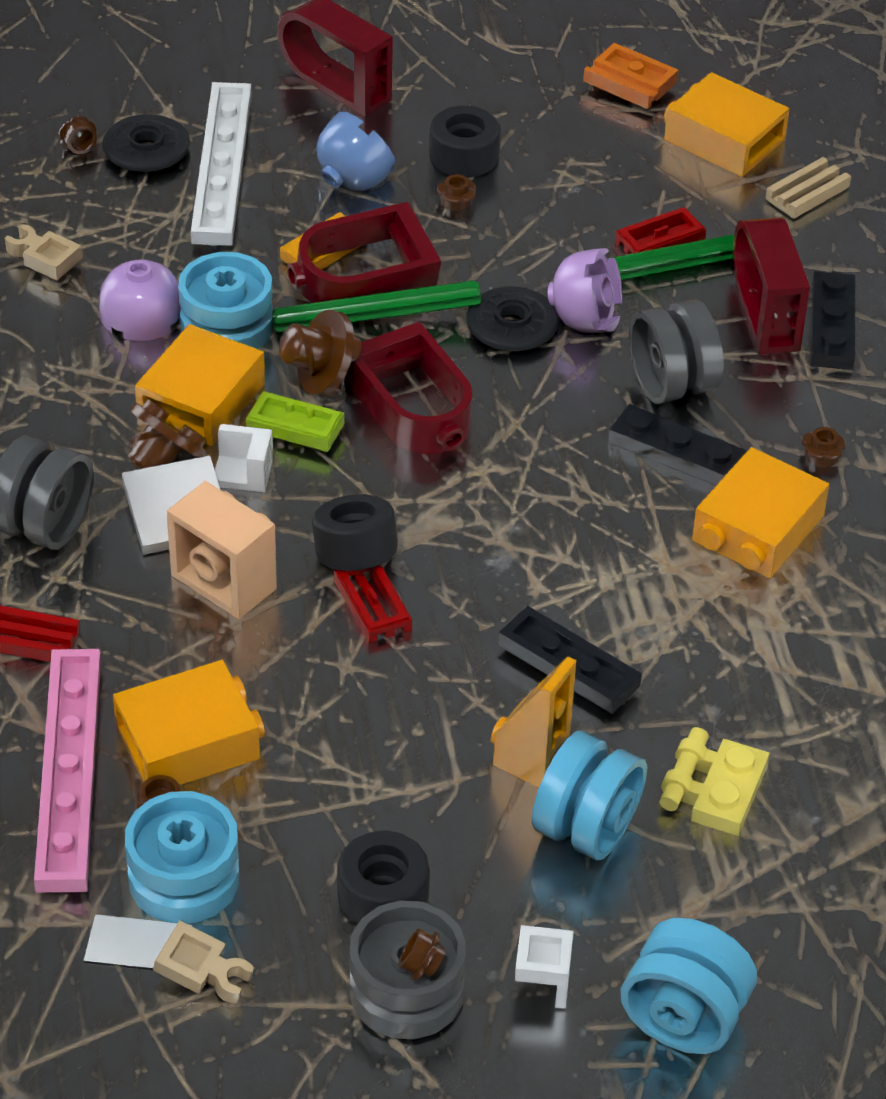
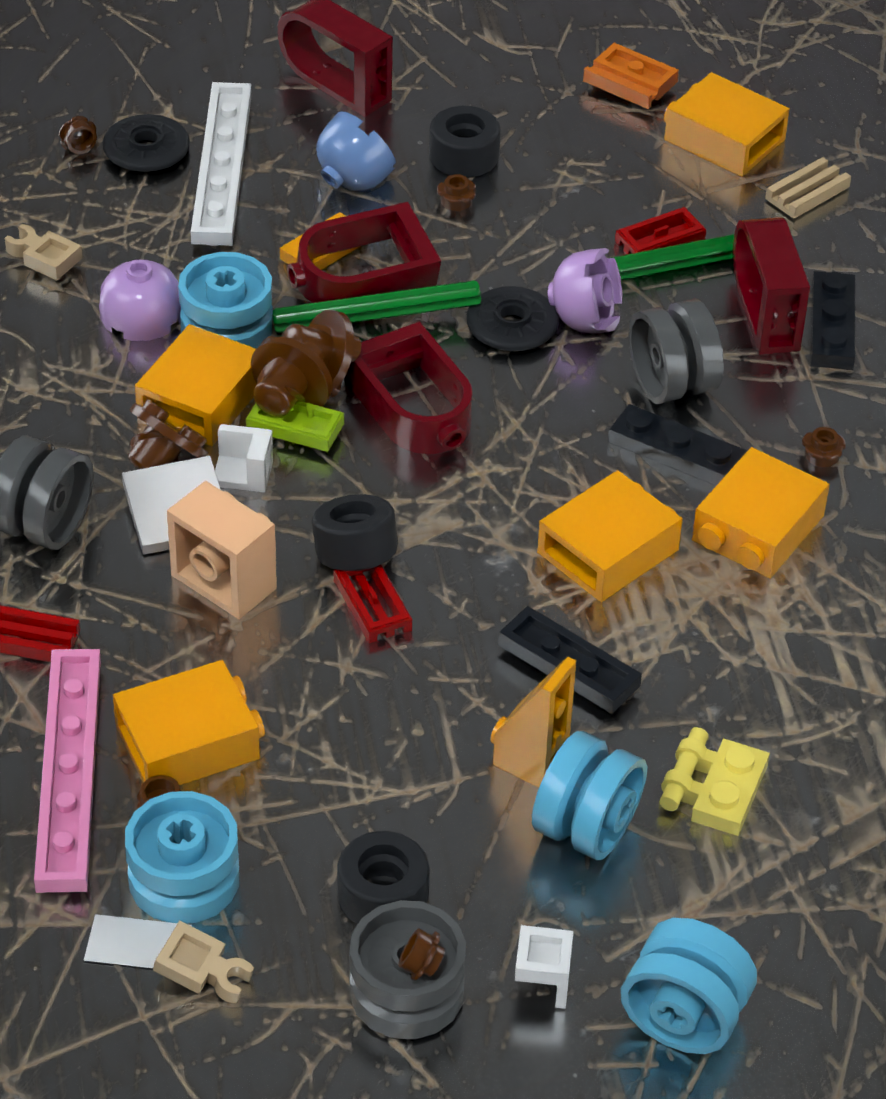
(289, 373): none -> reddish brown plate
(609, 535): none -> light orange brick

